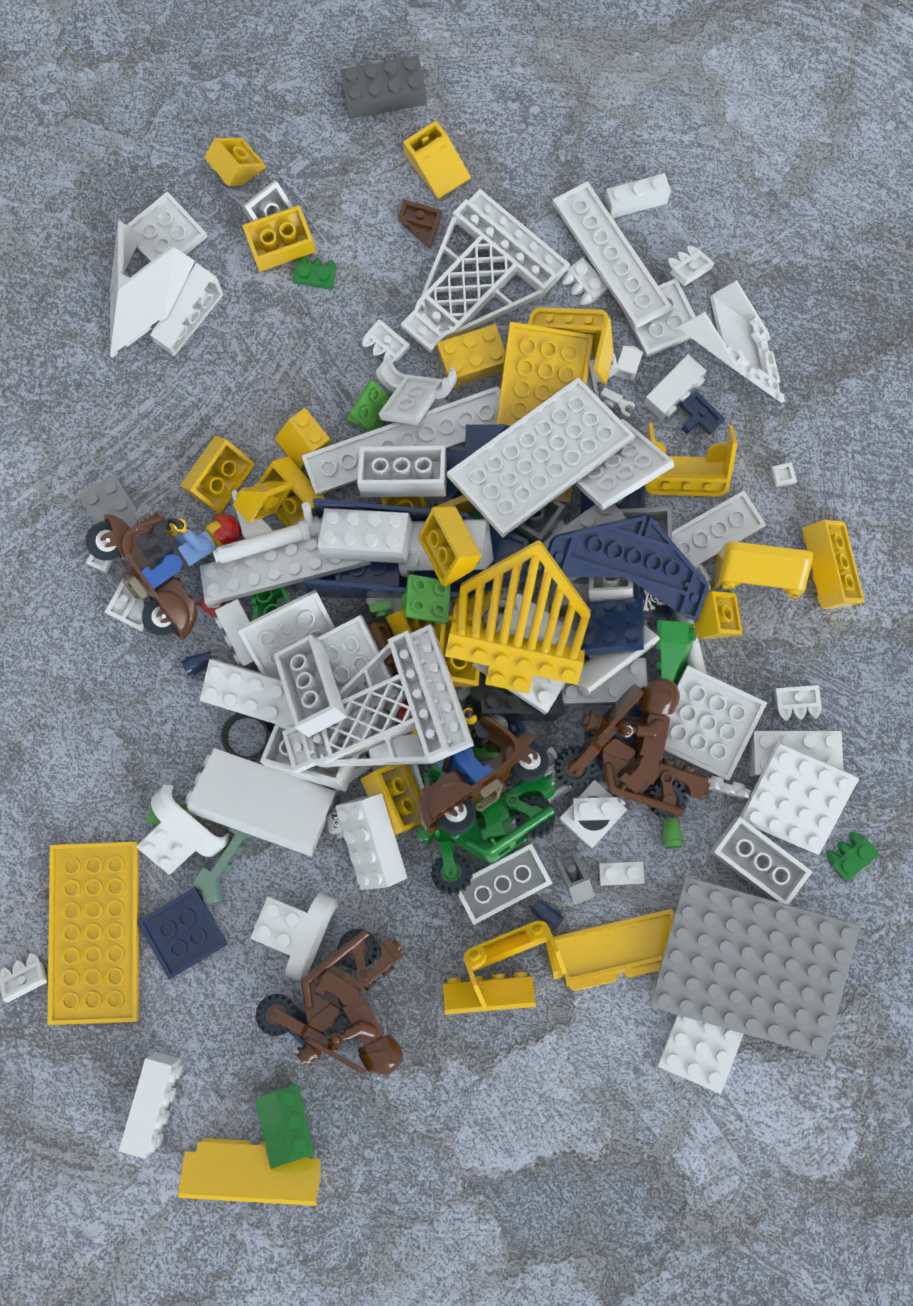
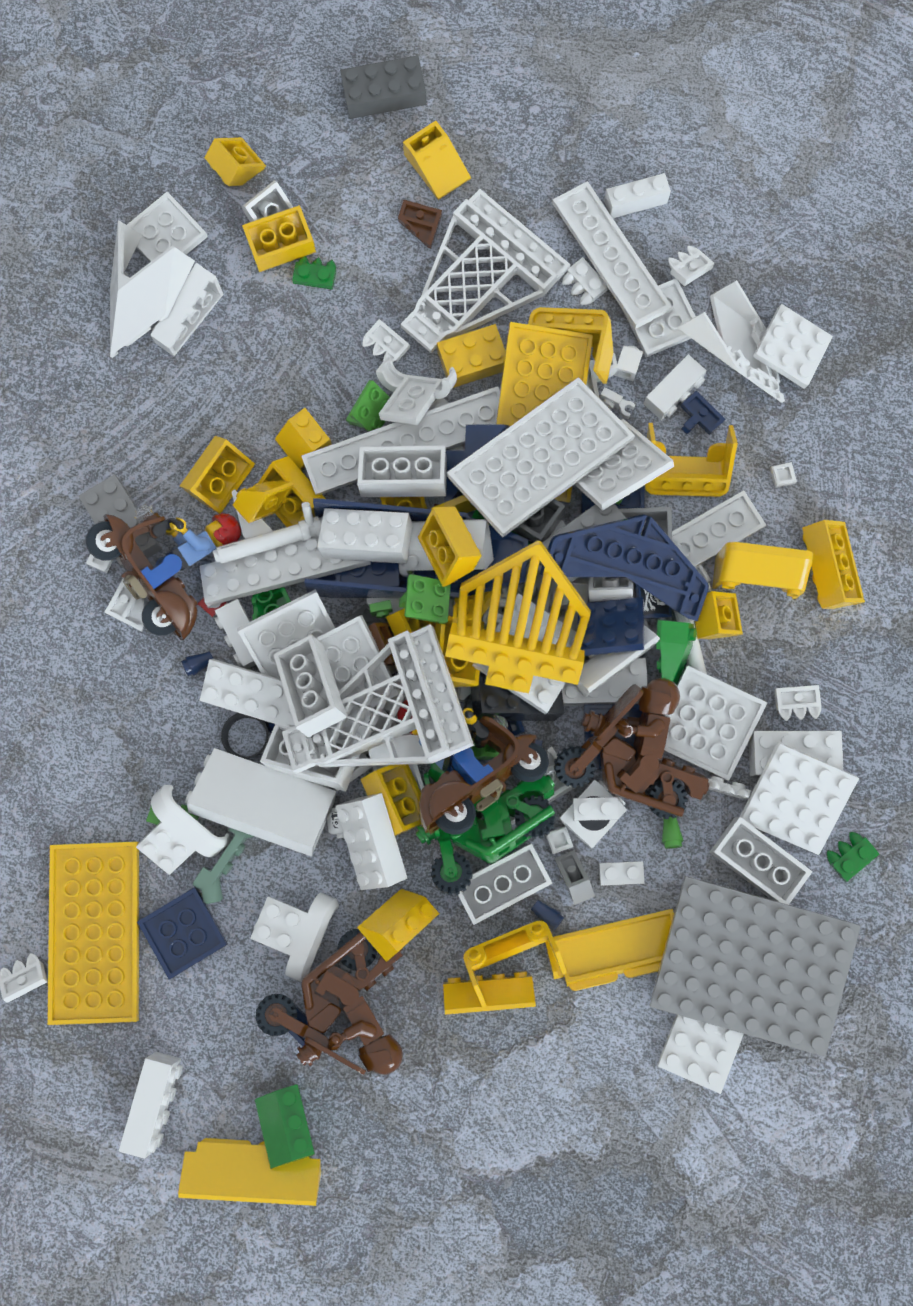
(397, 922): none -> yellow slope
(559, 840): none -> white tile
(792, 346): none -> white plate

